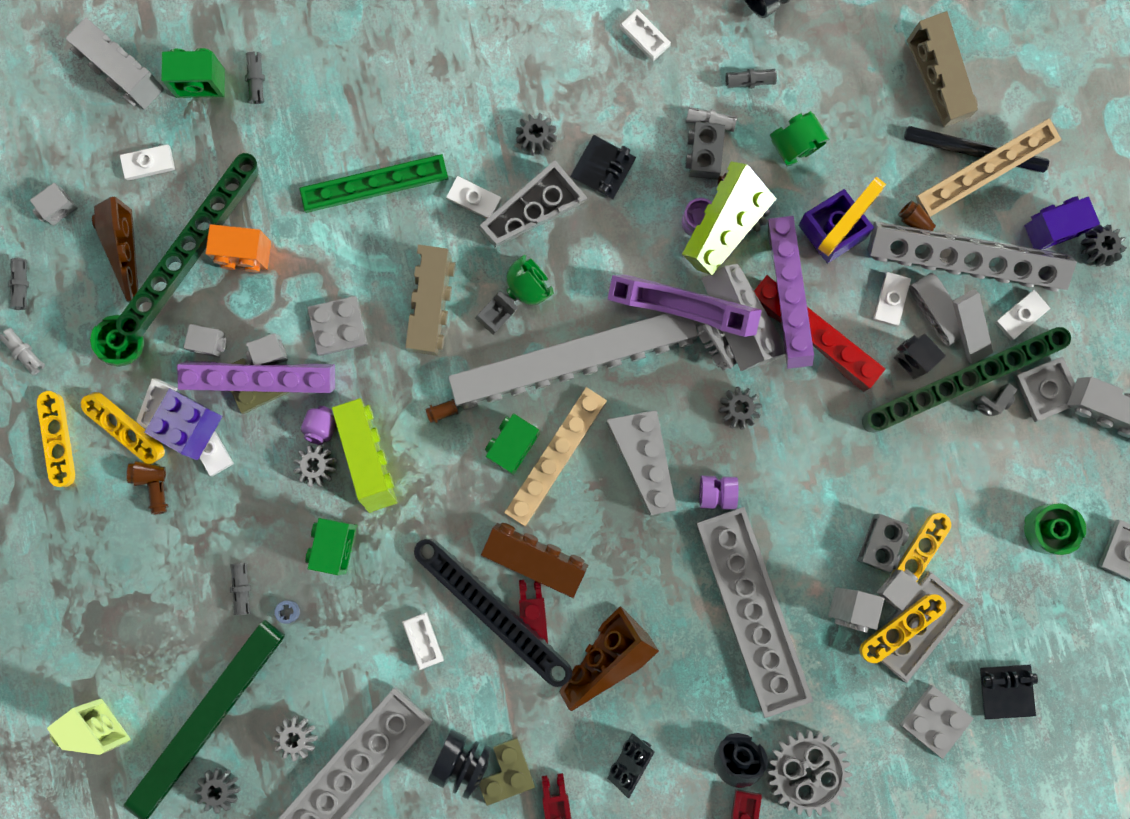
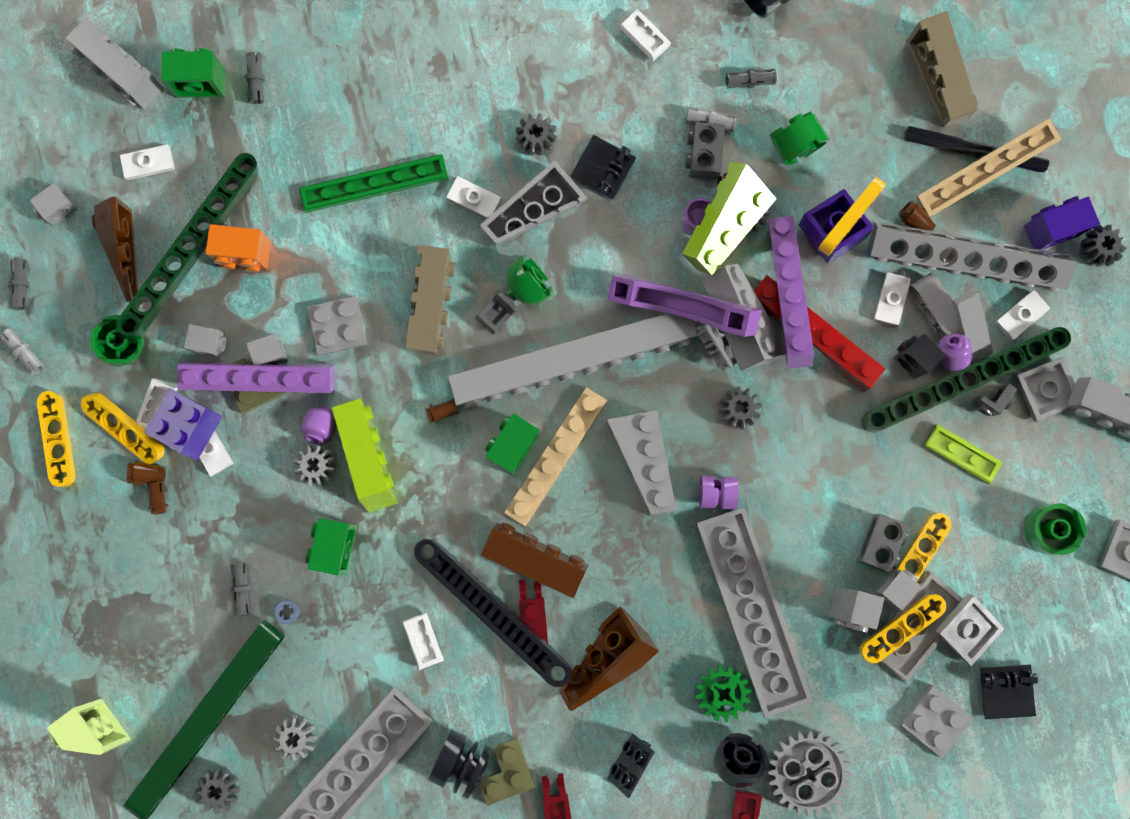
(729, 683): none -> green gear
(957, 351): none -> medium lavender head
(962, 454): none -> lime tile
(969, 629): none -> light grey plate

